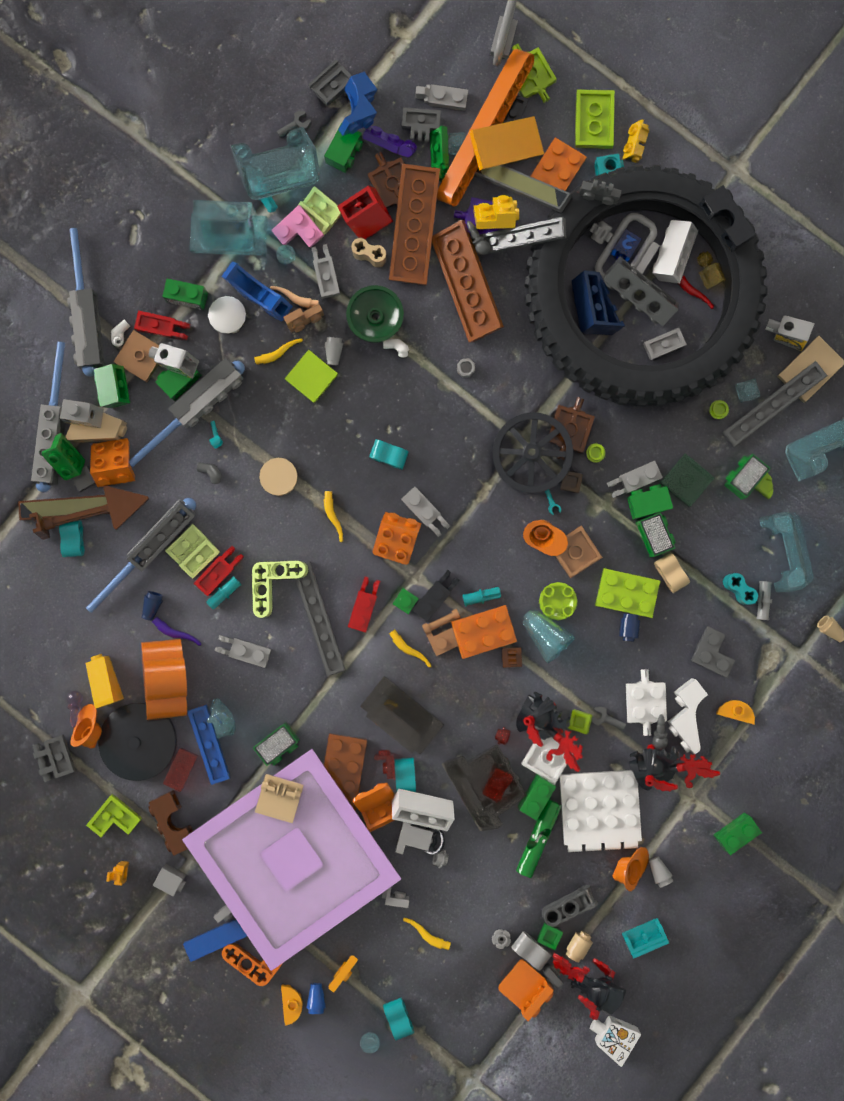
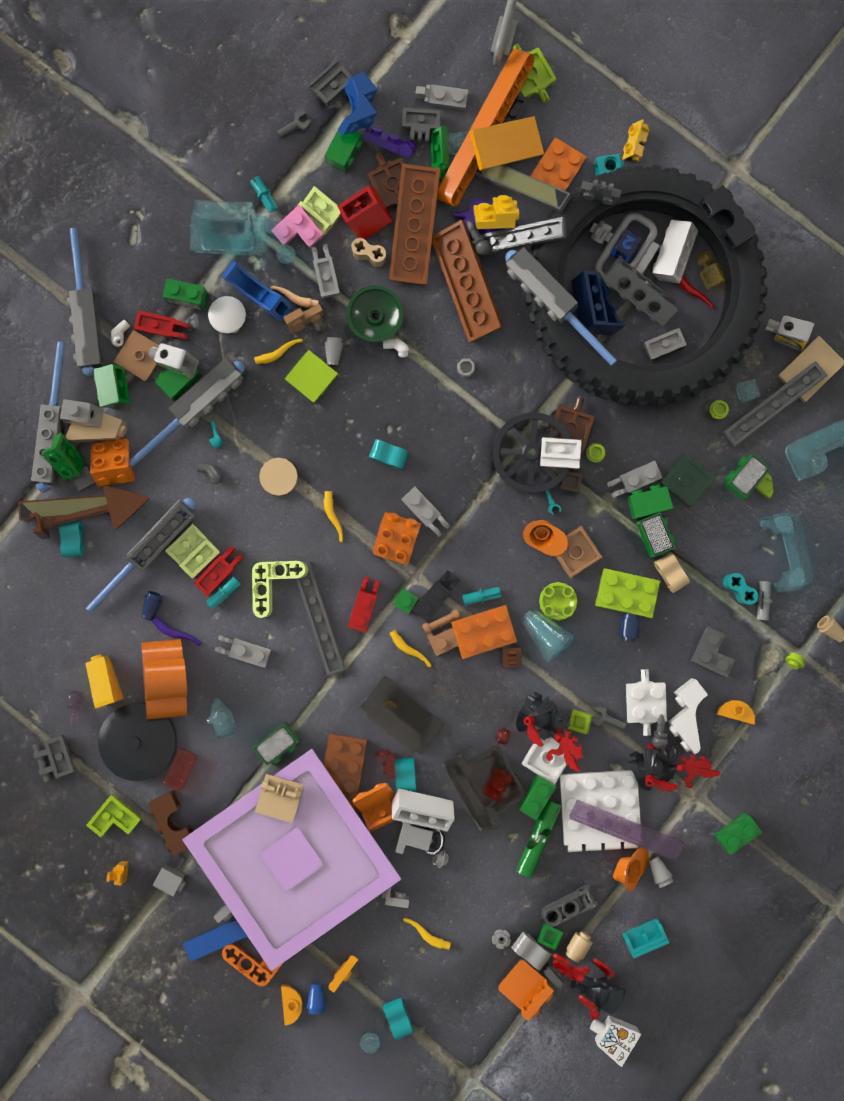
(87, 729): orange piece -> none
(208, 745): blue plate -> none
(279, 168): clear light blue windscreen -> none
(549, 294): none -> piece
(560, 453): none -> white plate
(594, 119): lime plate -> none
(626, 830): none -> clear purple tile
(795, 661): none -> lime plate

